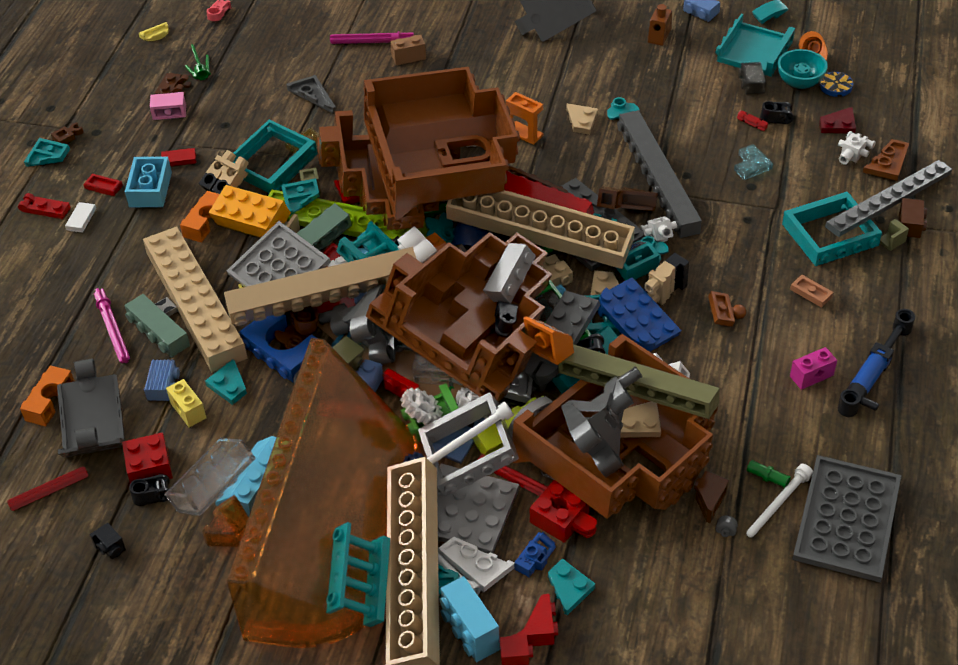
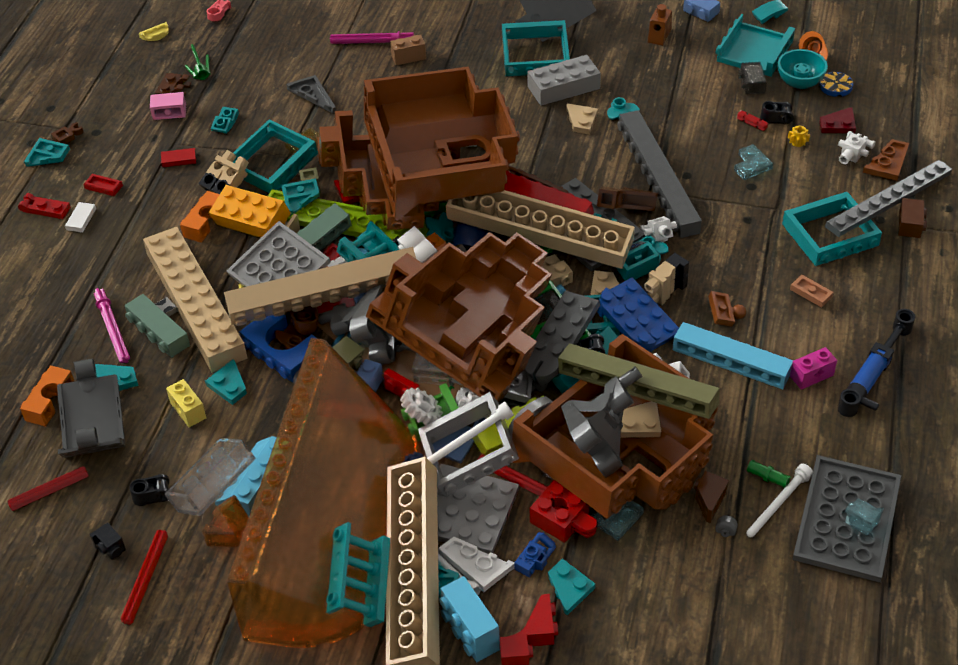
(125, 374): none -> teal wing
(144, 577): none -> red axle
(147, 457): red brick -> none
(148, 182): medium azure brick -> none
(160, 376): medium blue brick -> none
(225, 120): none -> teal slope
(505, 318): black piece -> none
(509, 272): light grey brick -> none
(528, 110): orange window -> none
(532, 30): none -> teal window
(551, 342): orange slope -> none
(564, 80): none -> light grey brick
(621, 522): none -> clear light blue plate
(732, 355): none -> medium azure brick
(798, 136): none -> yellow gear
(863, 516): none -> clear light blue window
(895, 236): olive panel -> none

